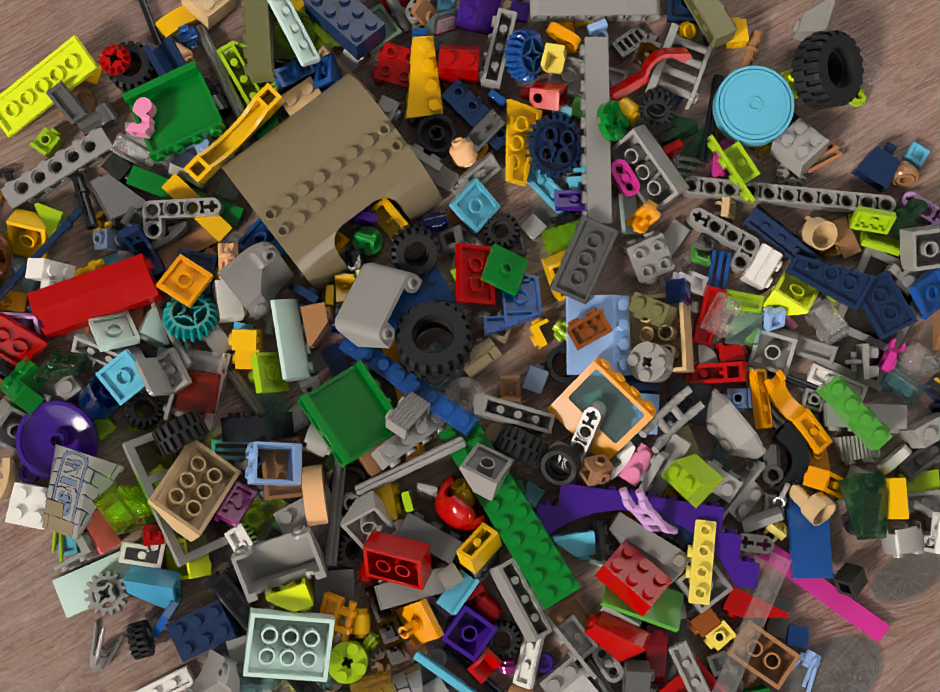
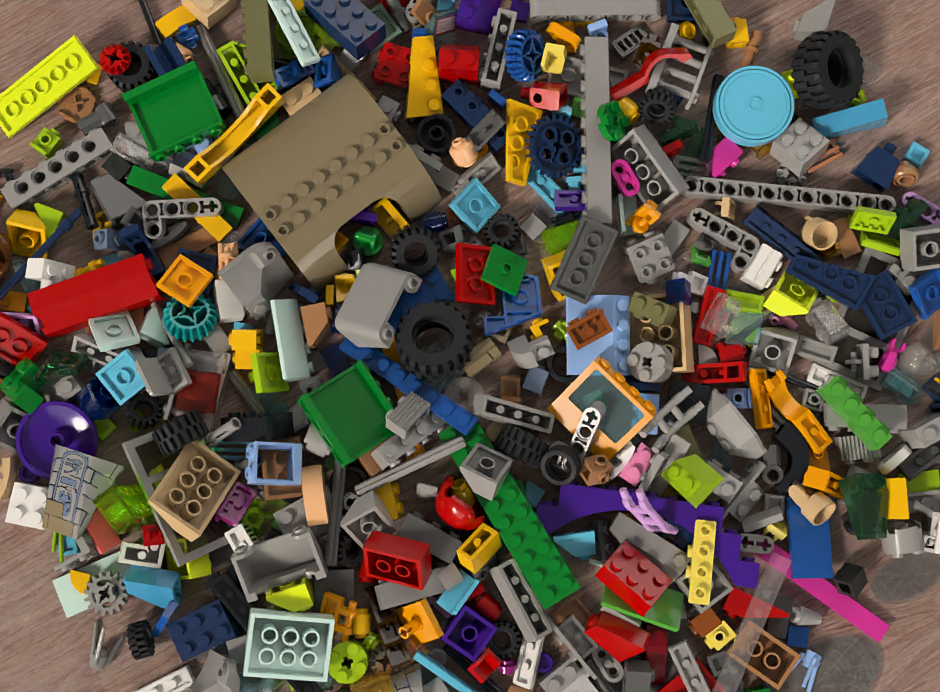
(67, 102): dark grey tile -> none
(79, 580): none -> yellow tile
(146, 111): bright pink leg -> none
(213, 438): none -> light grey pin
(408, 501): lime tile -> none
(529, 353): none -> light grey brick
(738, 164): lime bracket -> none
(774, 318): light blue tile -> none
(782, 495): light grey hand -> none
(804, 616): none -> light grey cone
(852, 120): none -> dark azure slope

